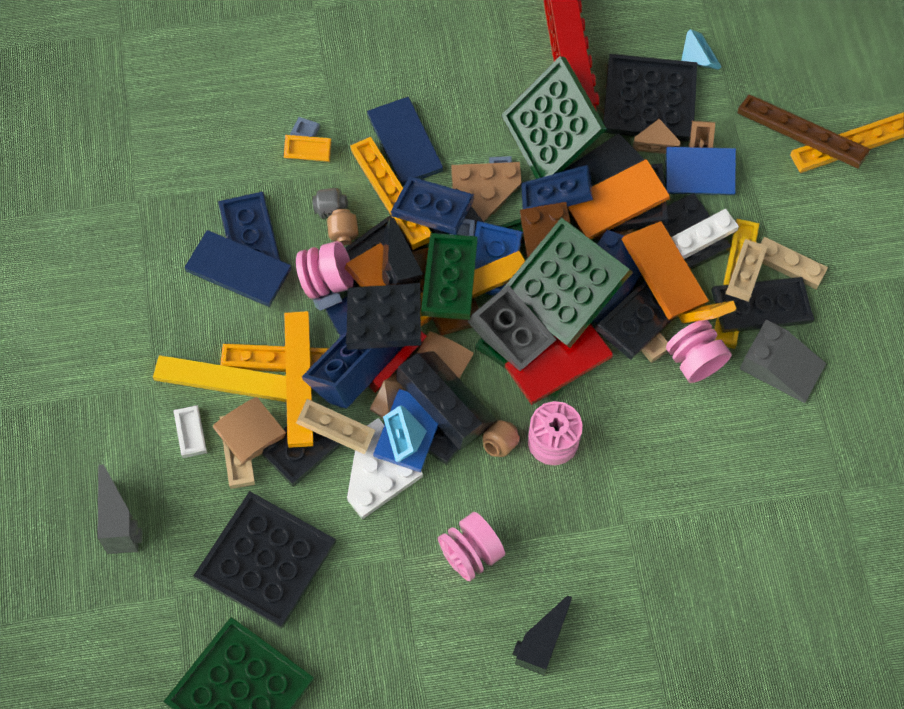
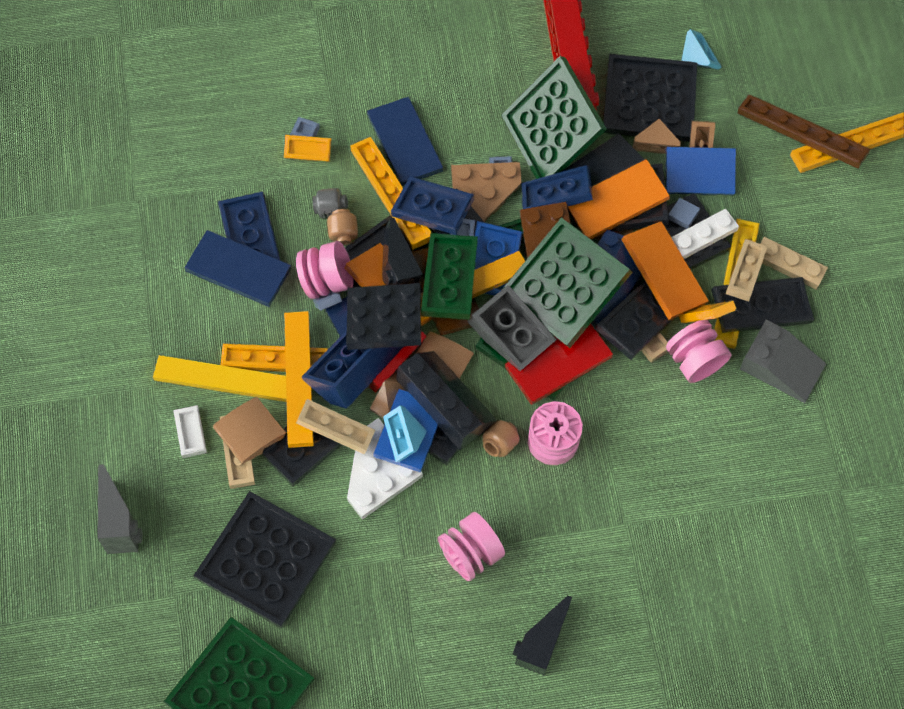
(683, 213): none -> sand blue tile

